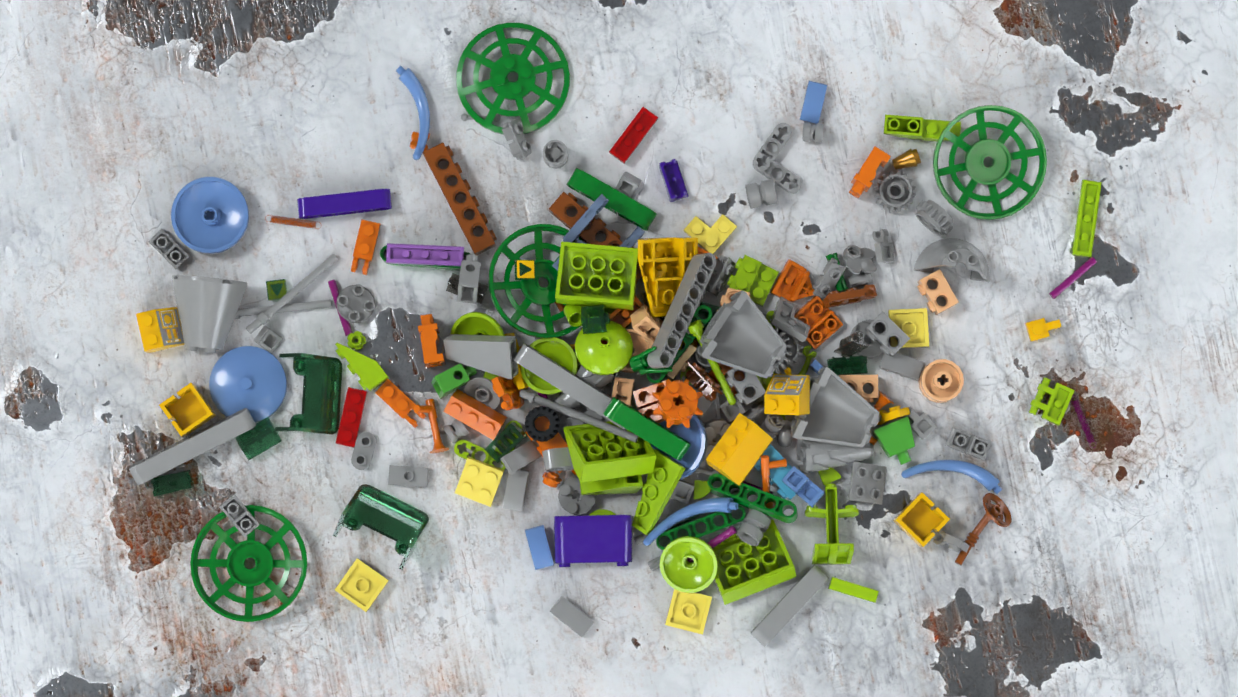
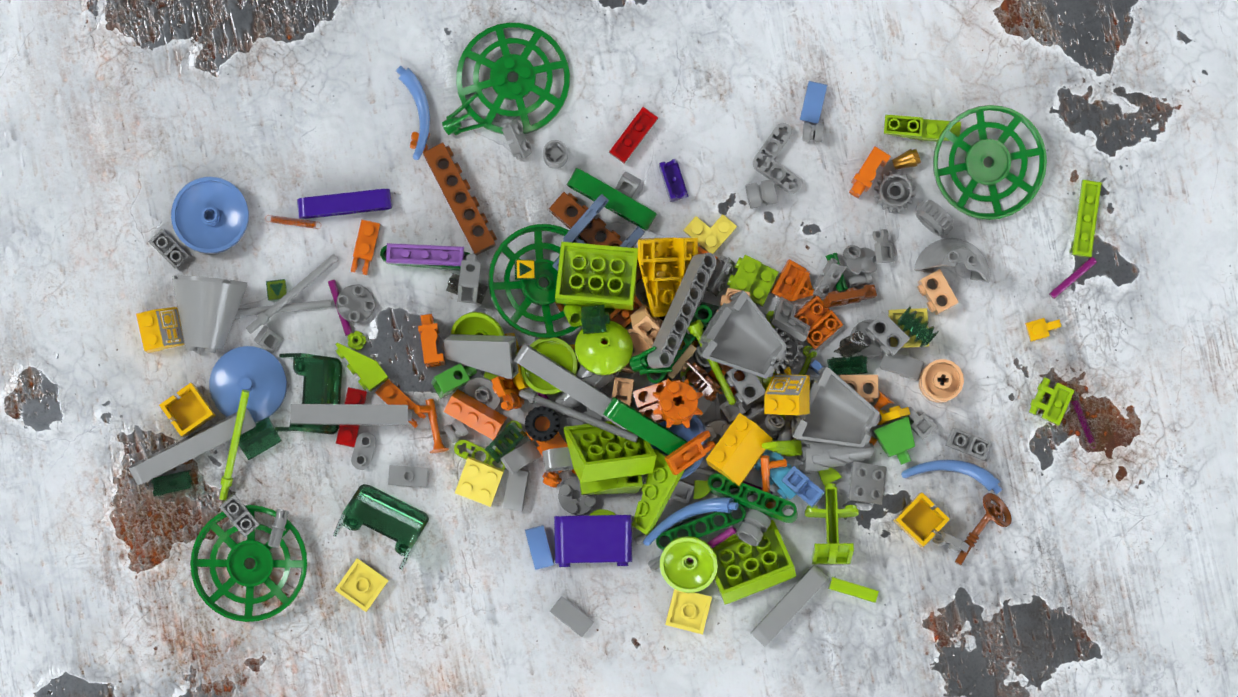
(227, 479): none -> lime bar
(278, 528): none -> light grey axle
(349, 414): none -> light grey brick
(453, 123): none -> green plant
(689, 453): none -> orange hinge
(786, 448): none -> lime slope
(916, 327): none -> clear green piece

